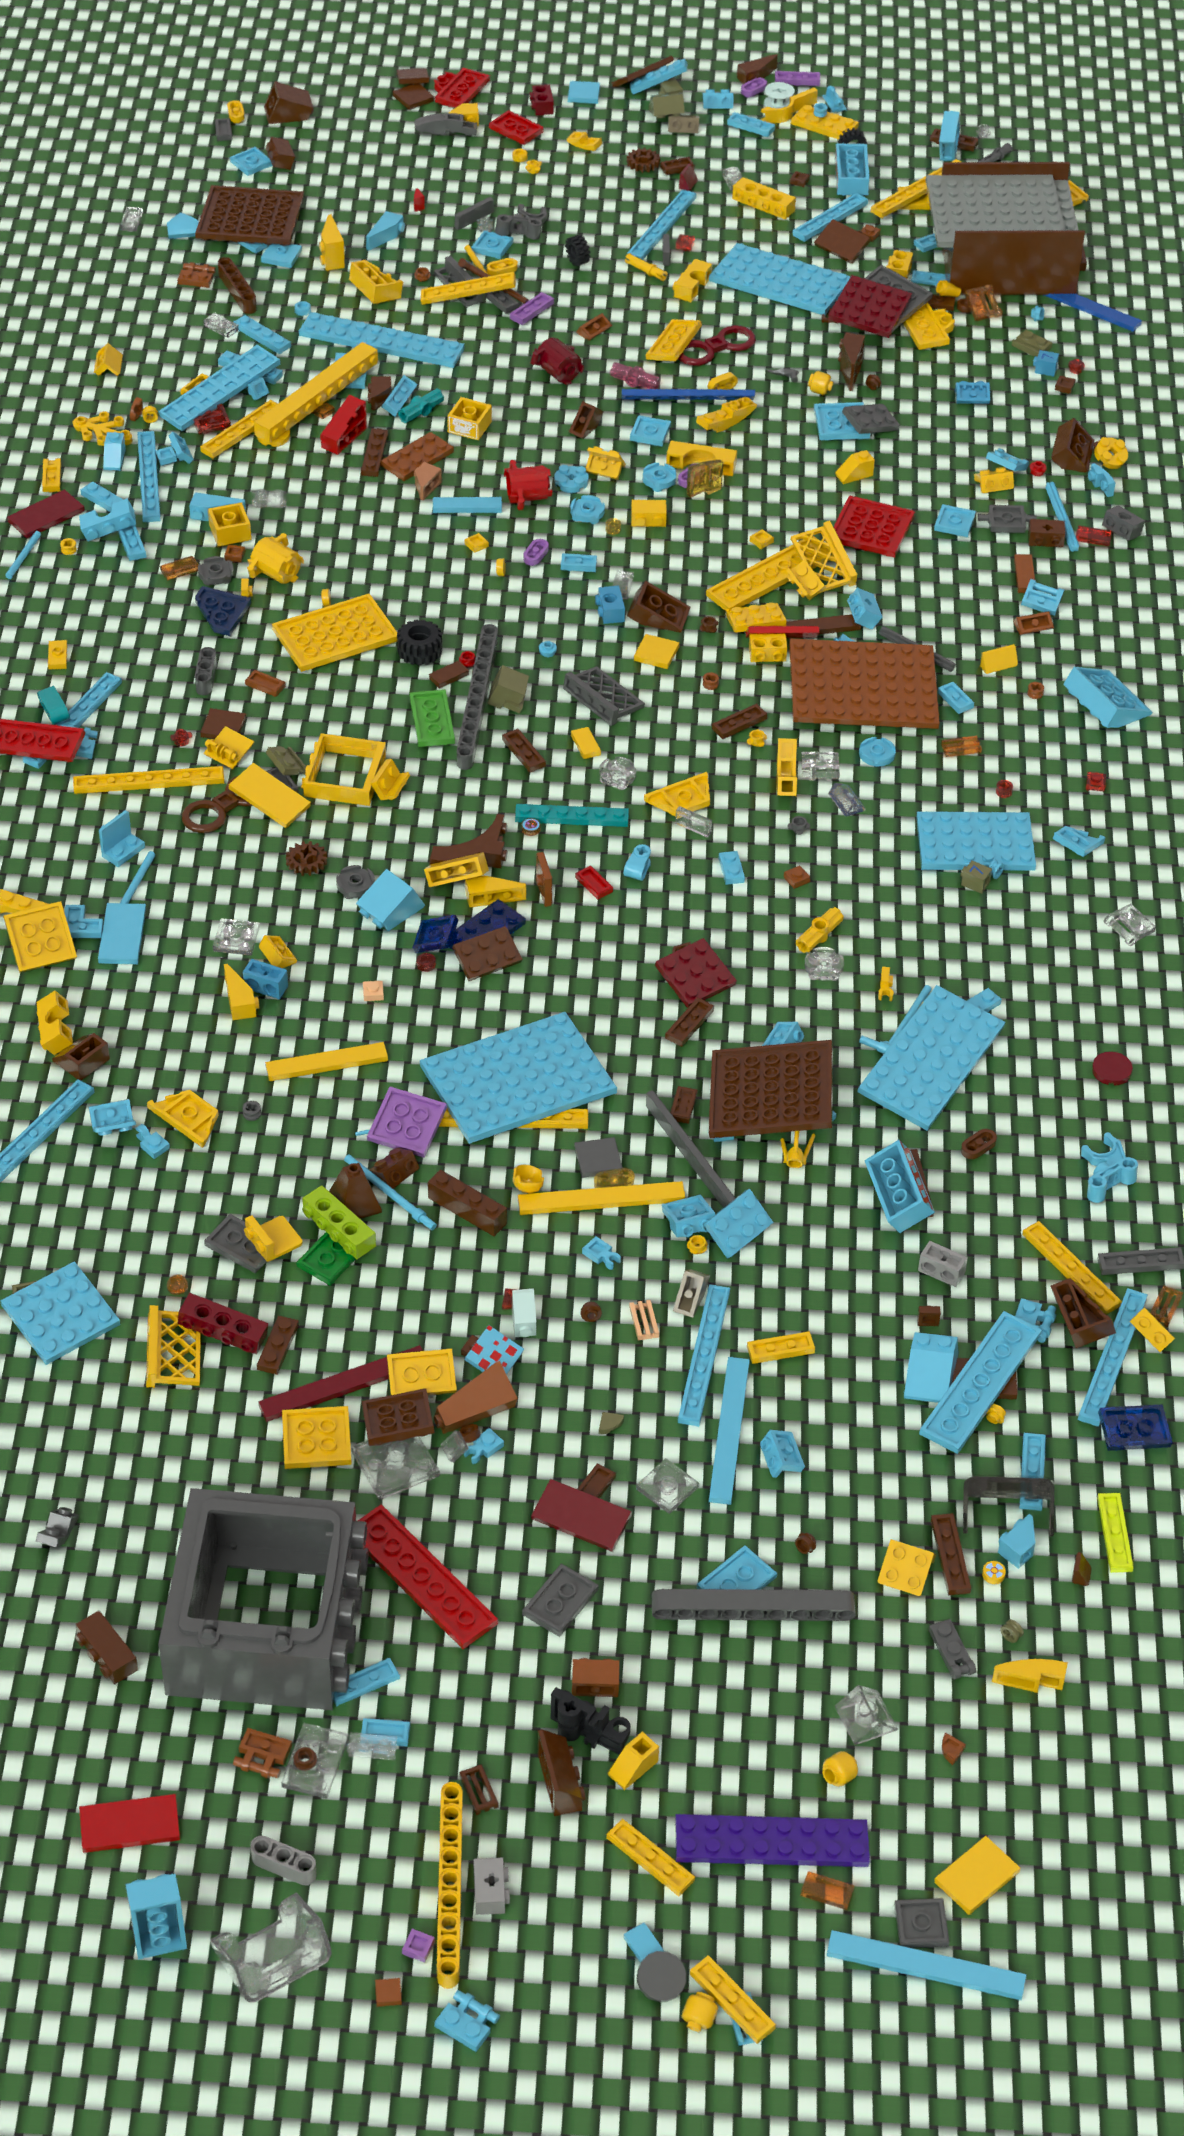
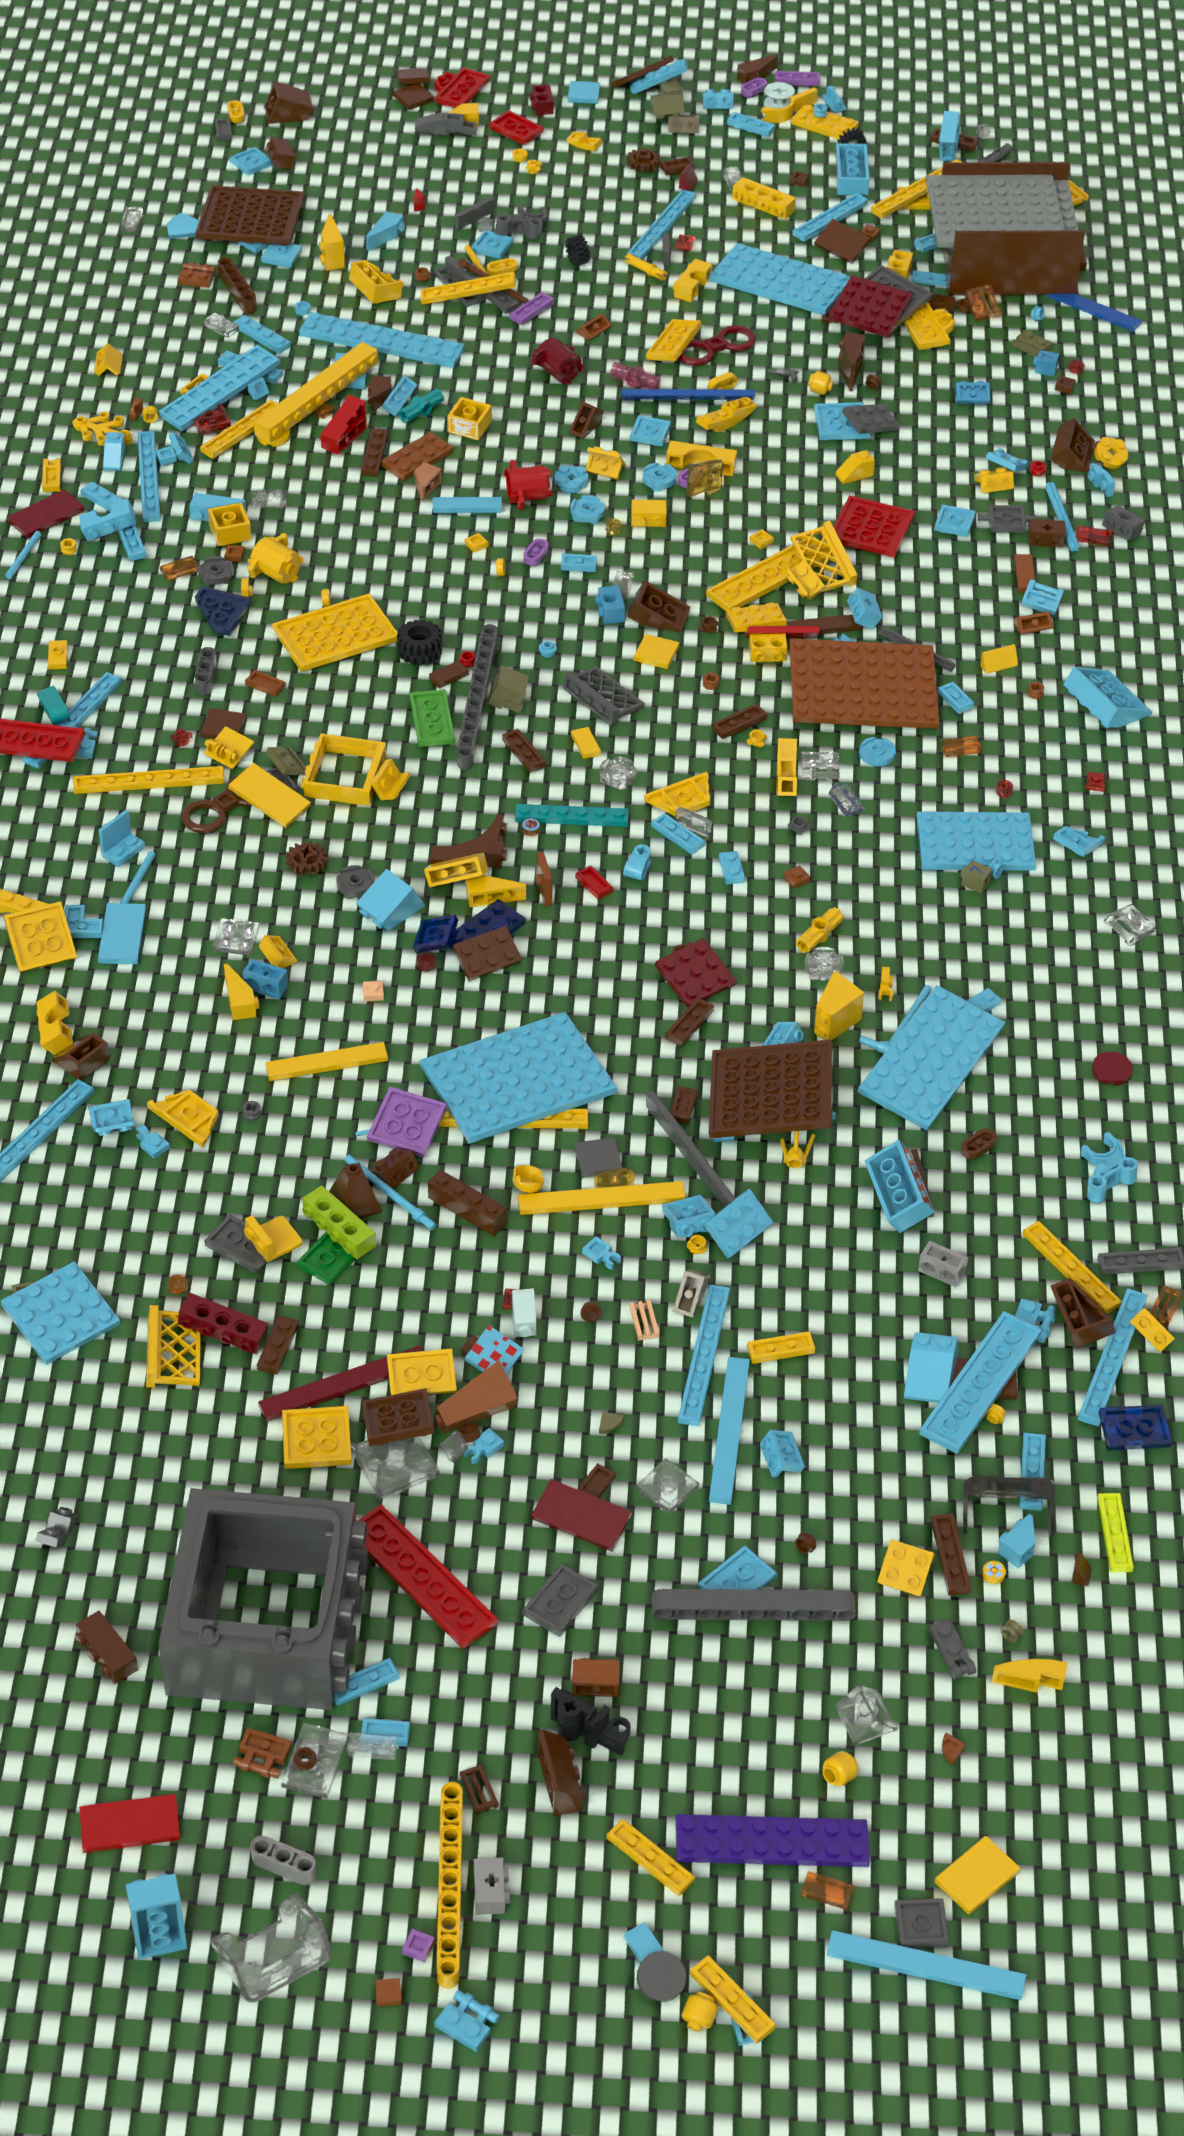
(634, 1760): yellow slope -> none
(678, 833): none -> medium azure tile
(838, 1007): none -> yellow slope
(928, 1316): reddish brown plate -> none
(945, 288): yellow cone -> none

